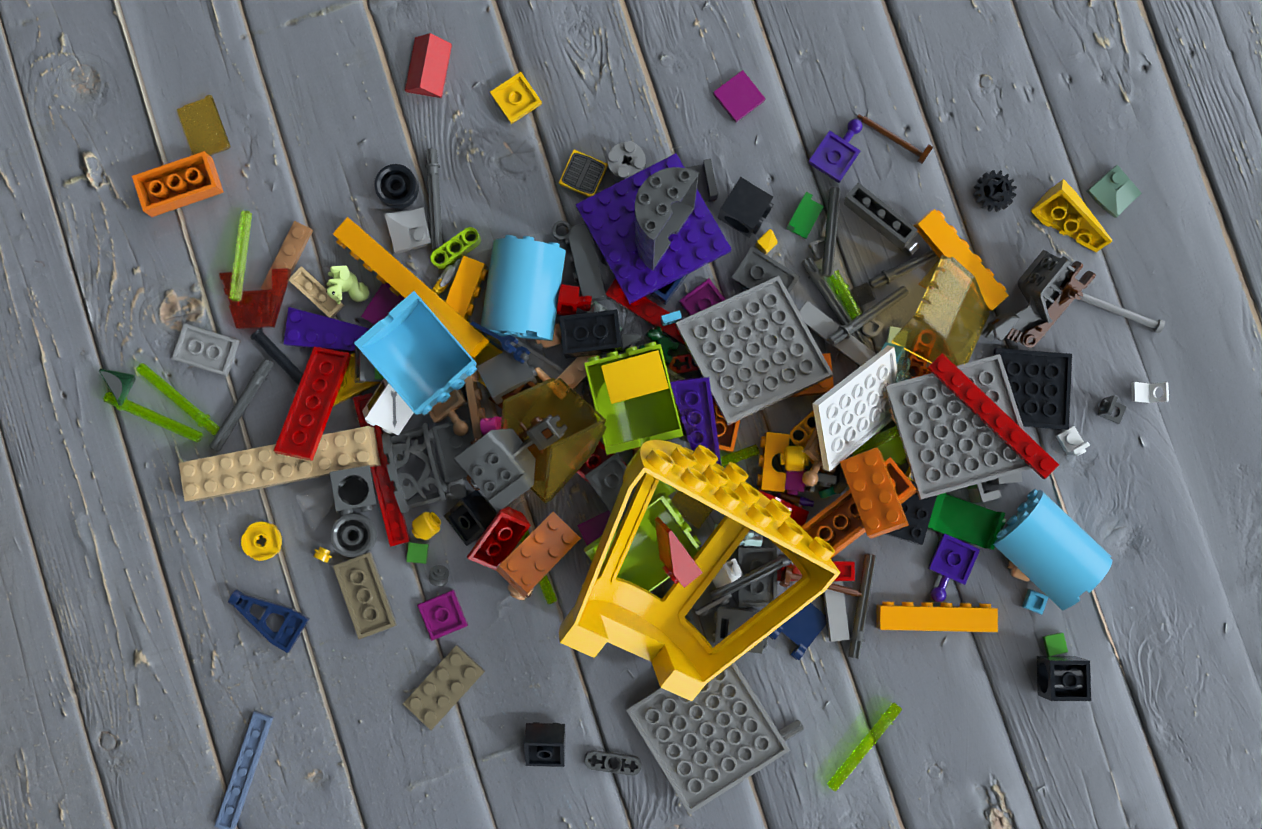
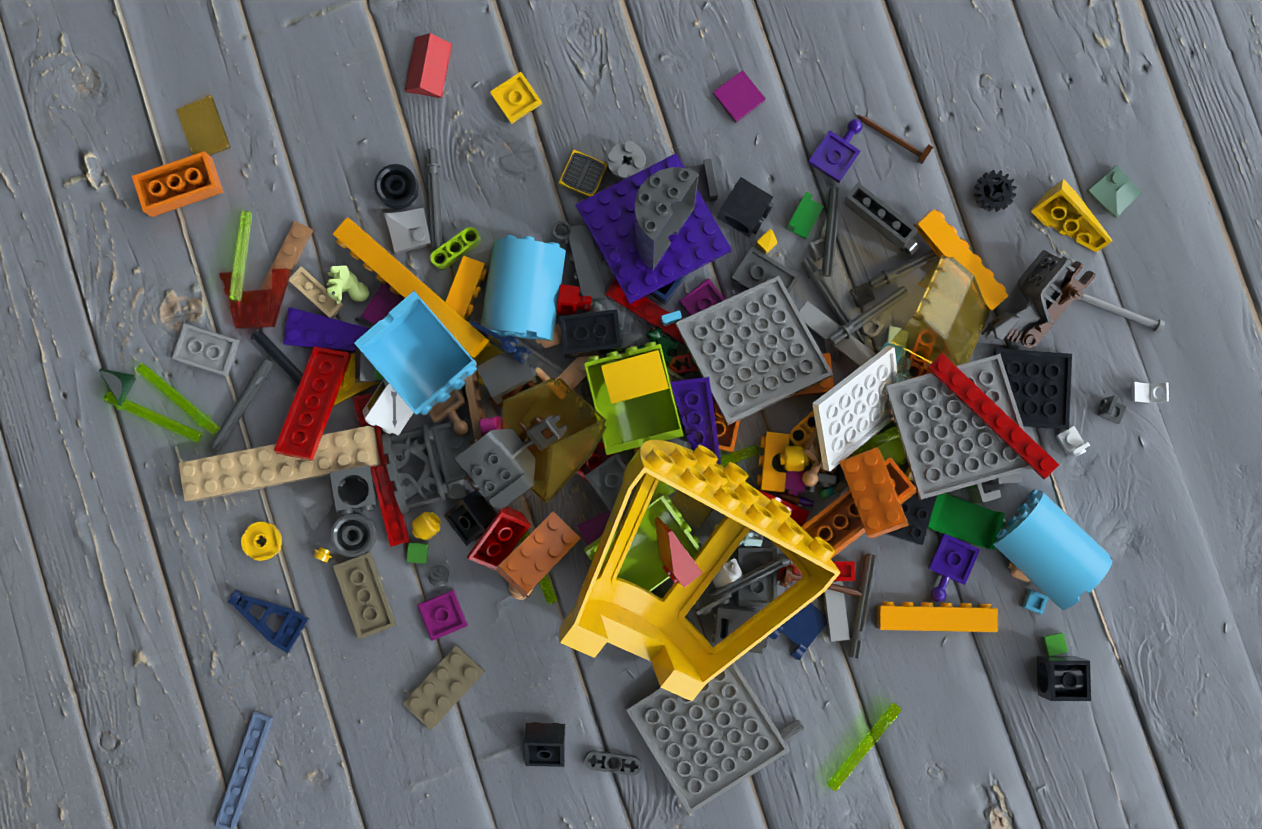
(446, 278): light grey piece -> none
(845, 295): clear neon green pin -> none

